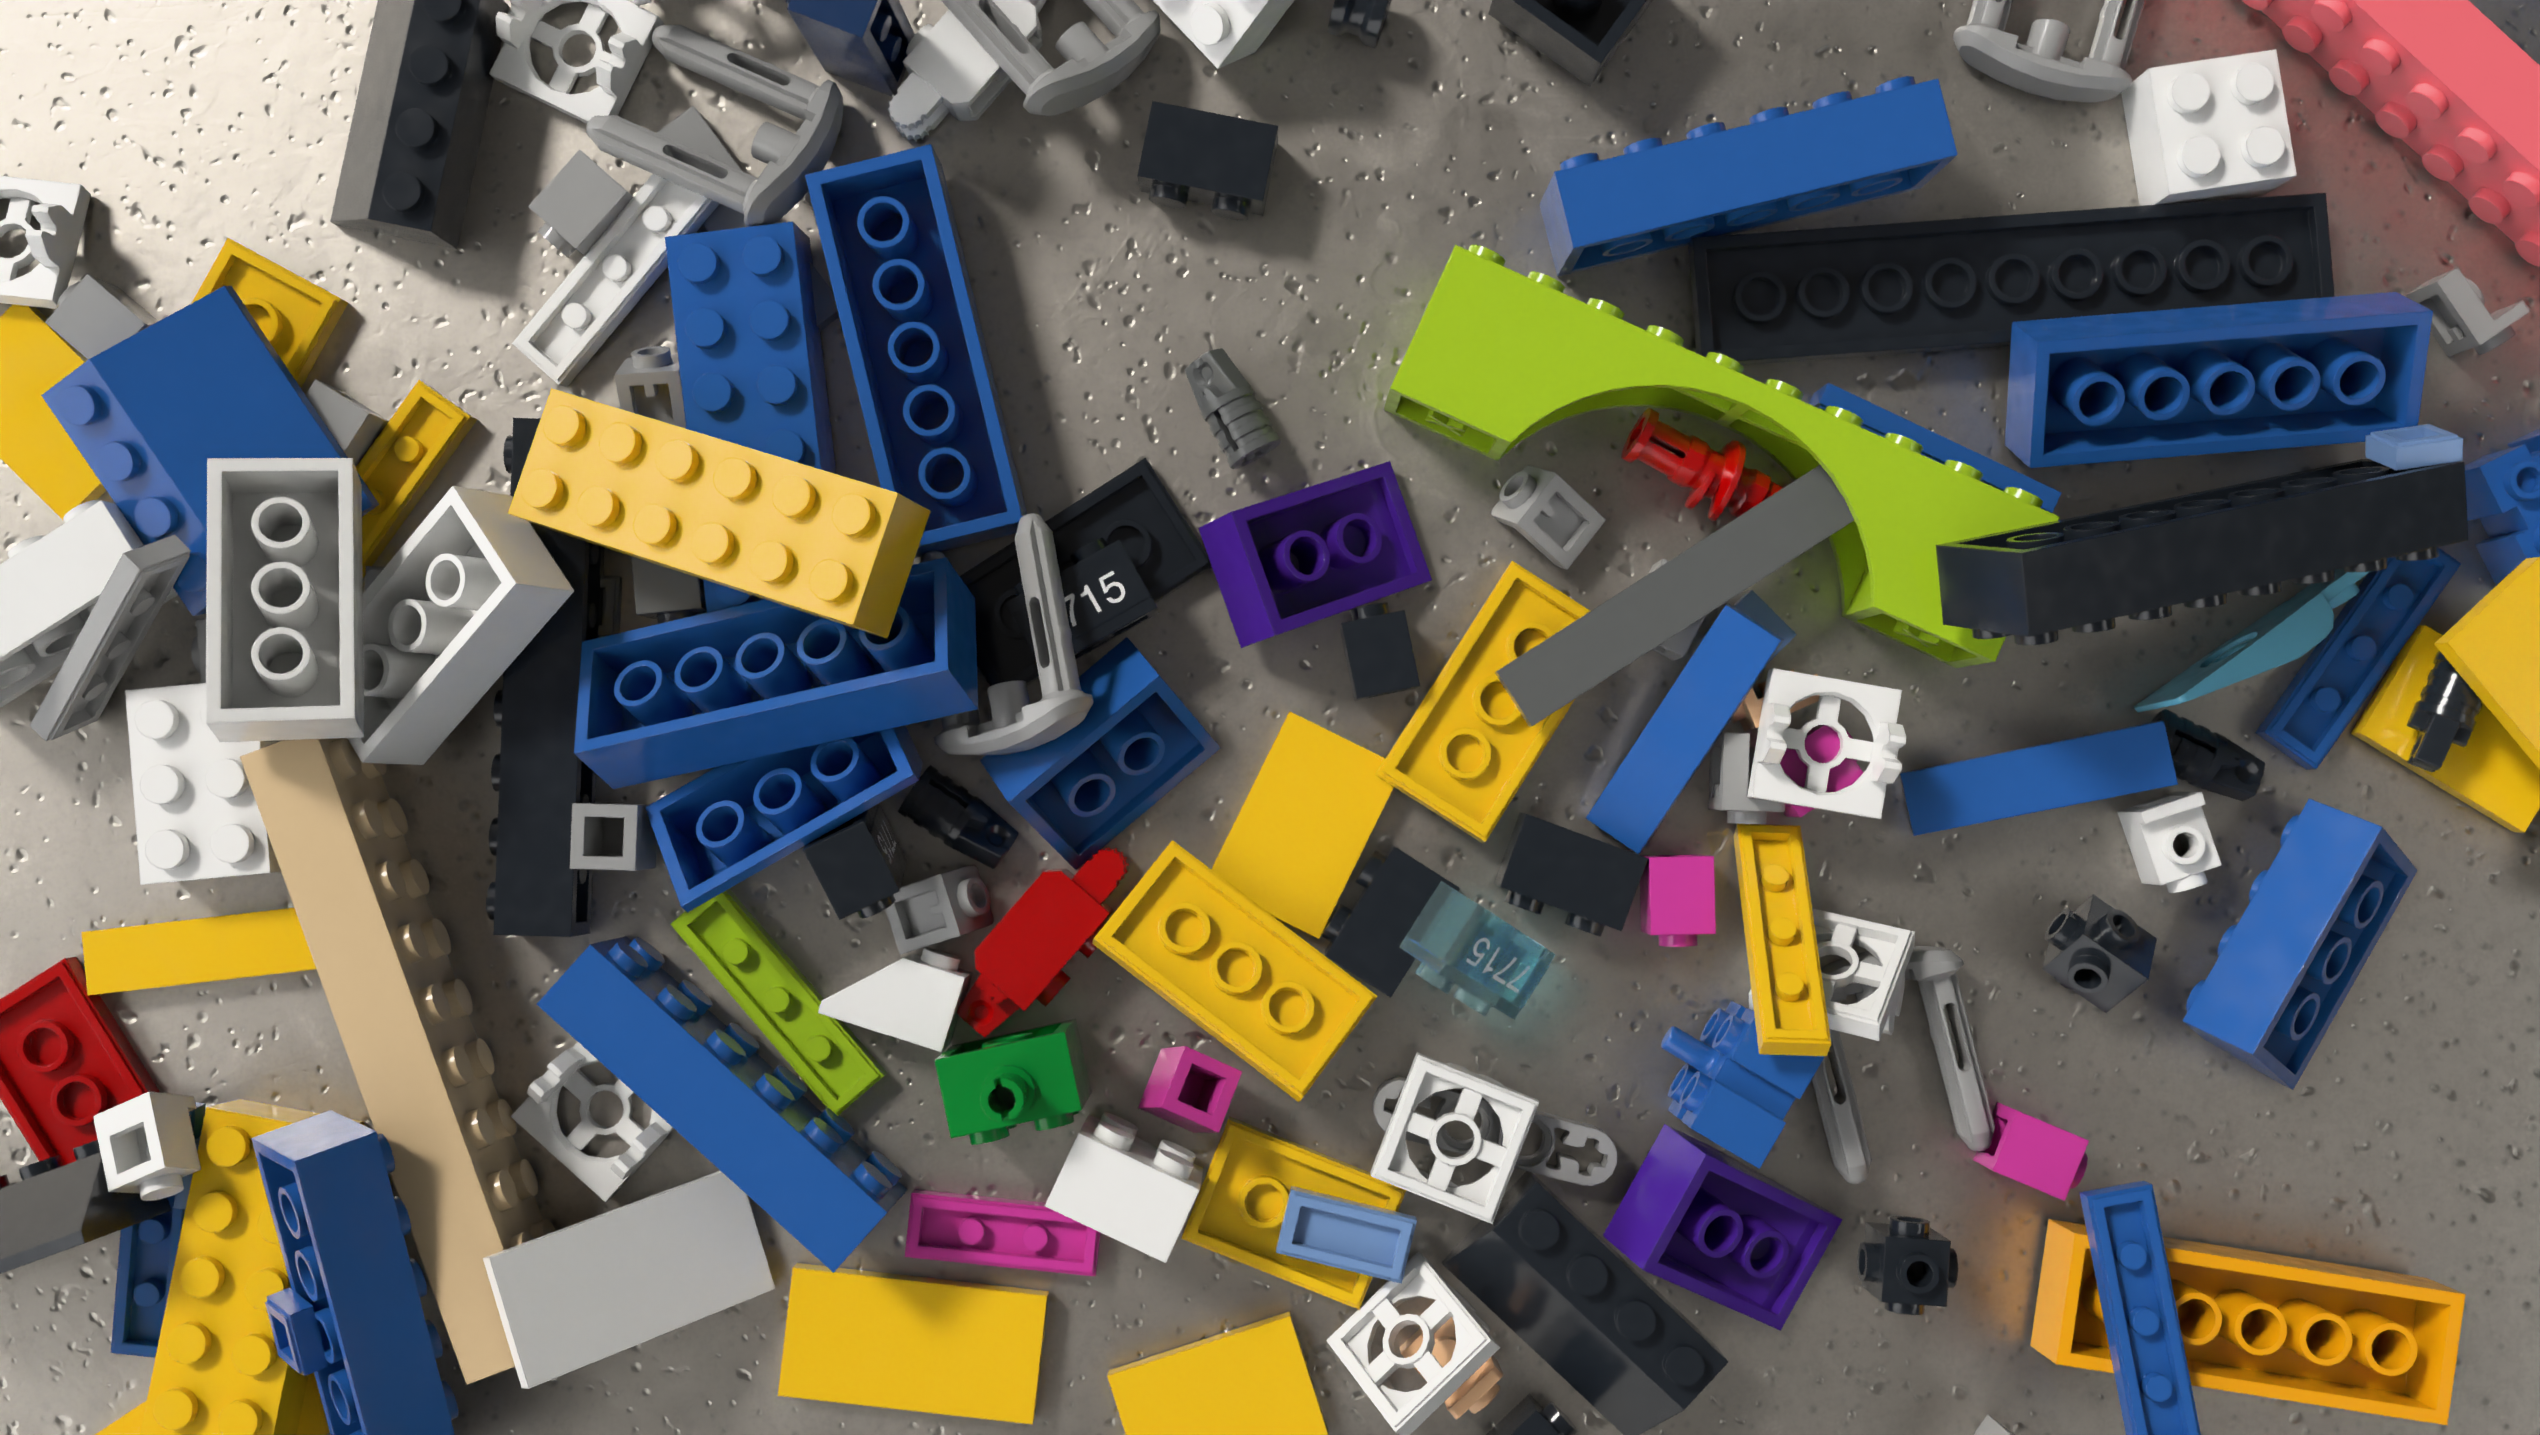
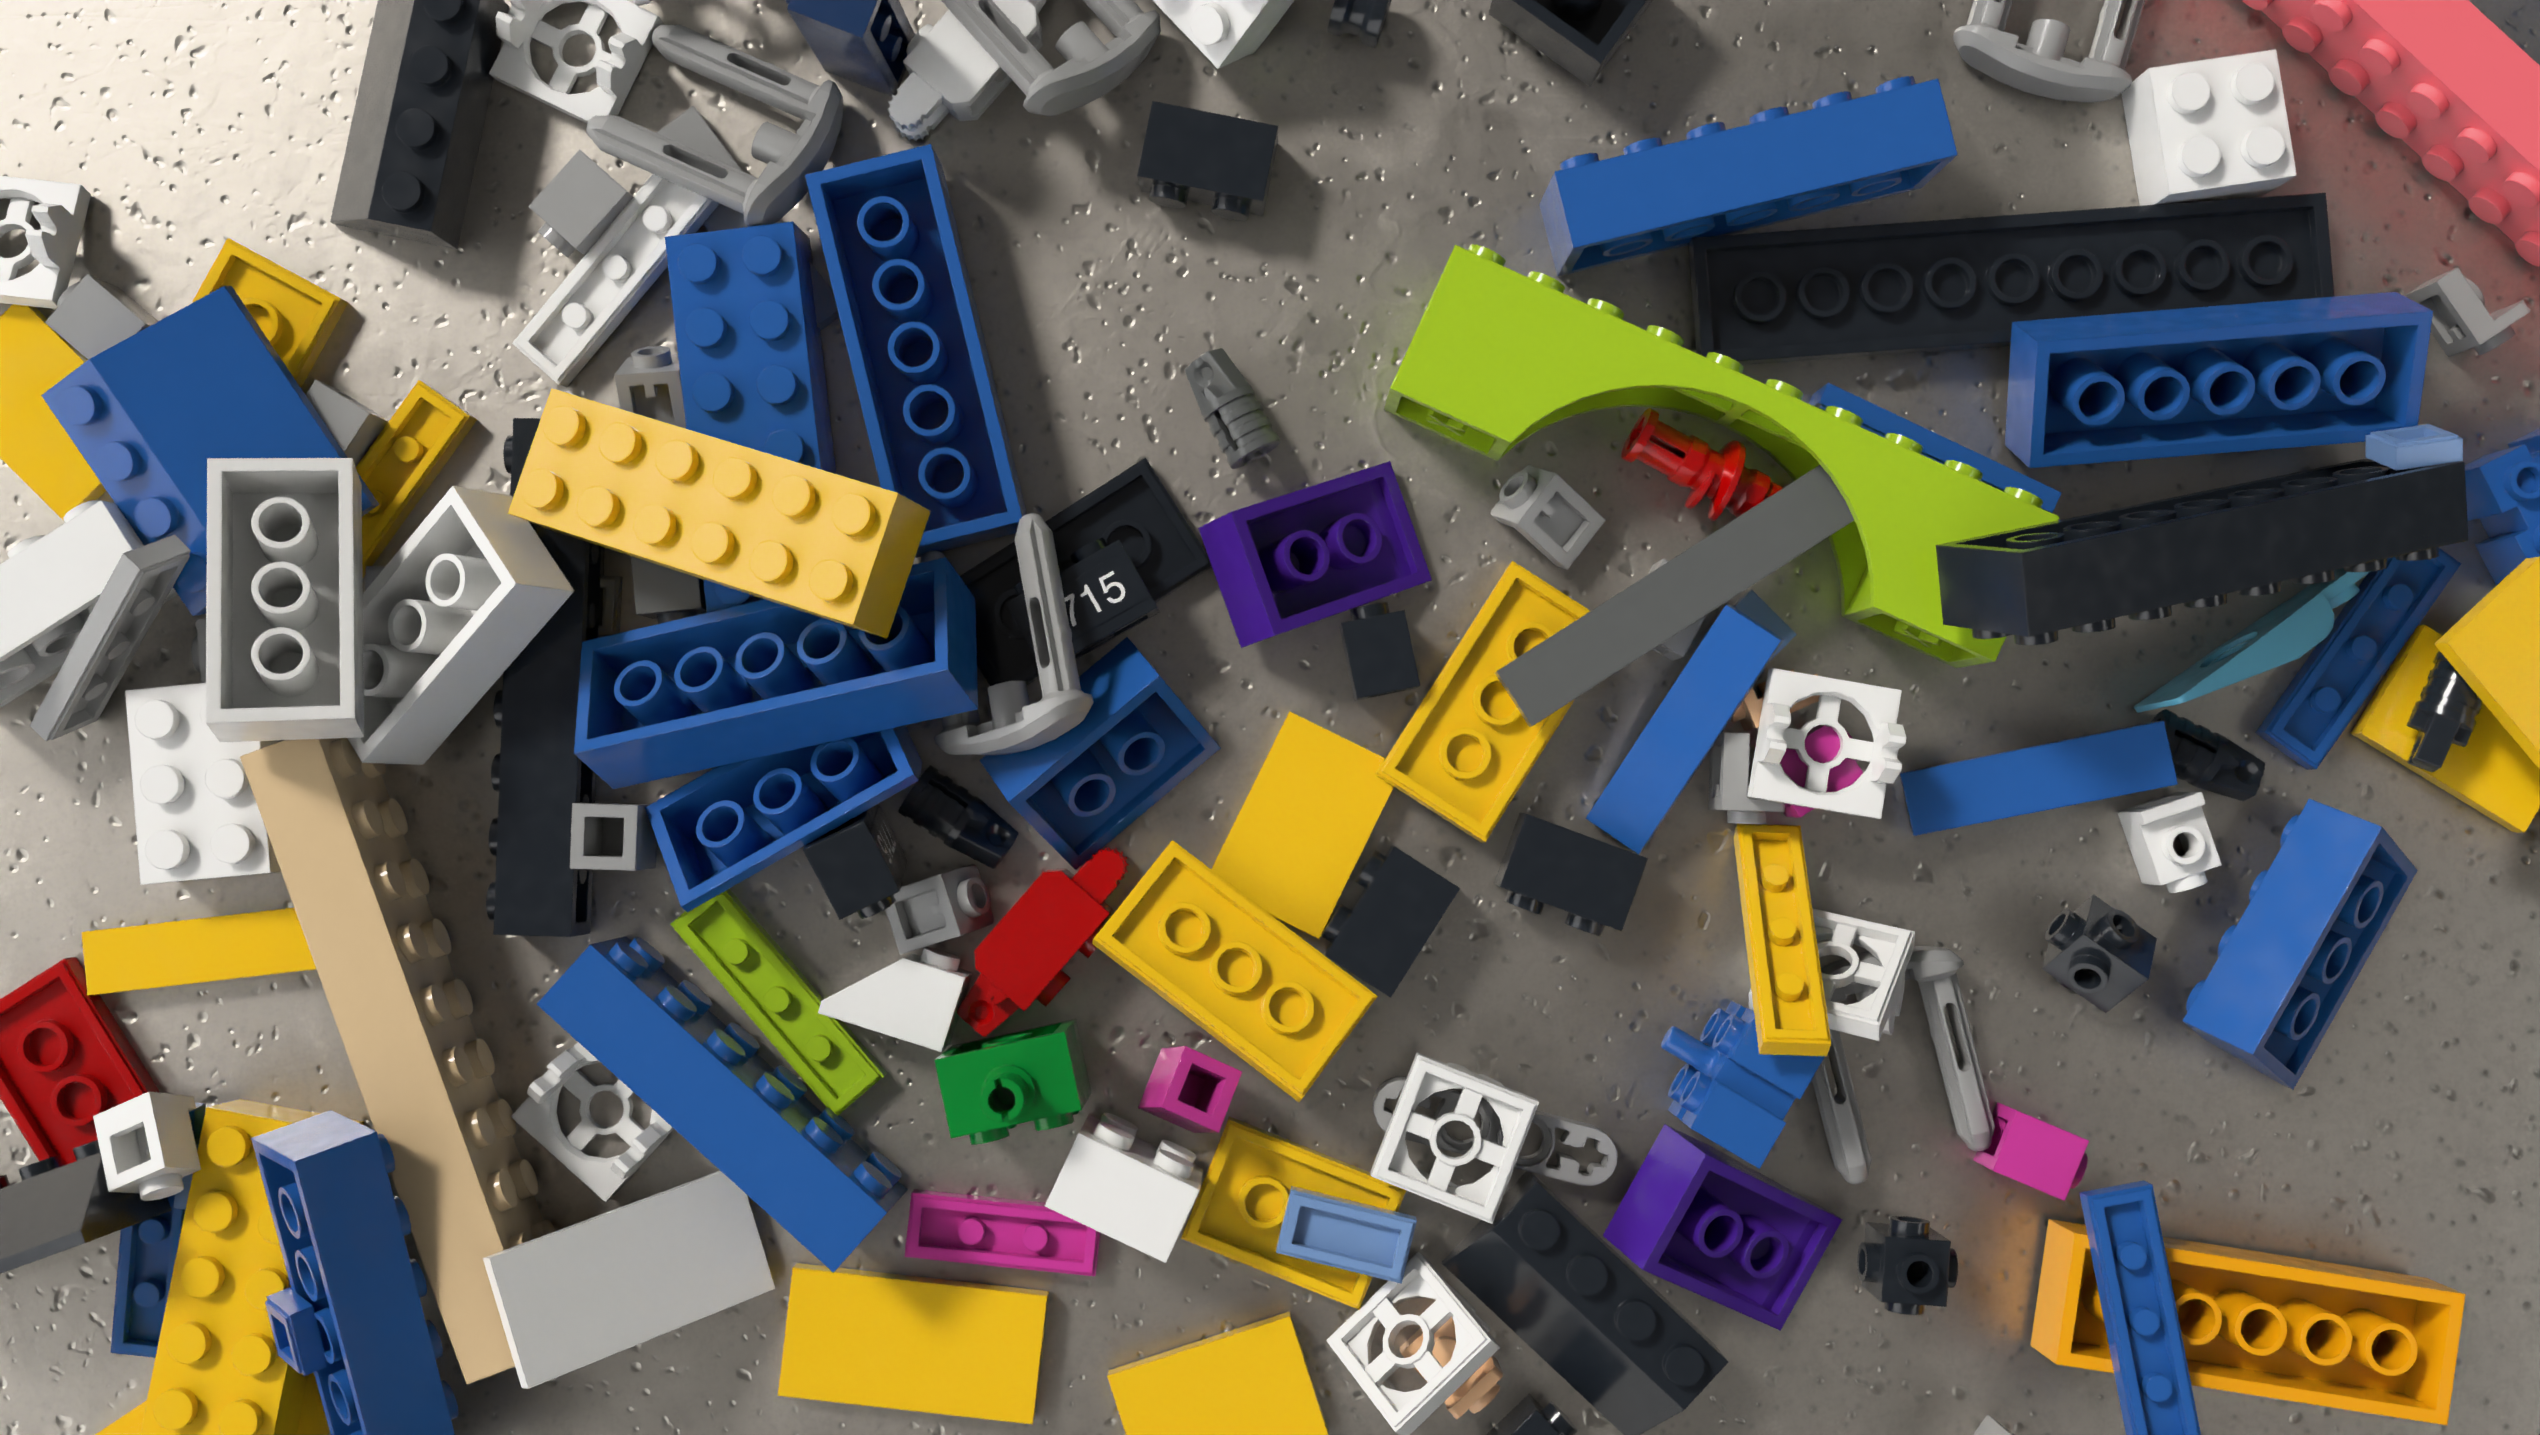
(1477, 952): clear light blue brick -> none
(1678, 898): dark pink brick -> none

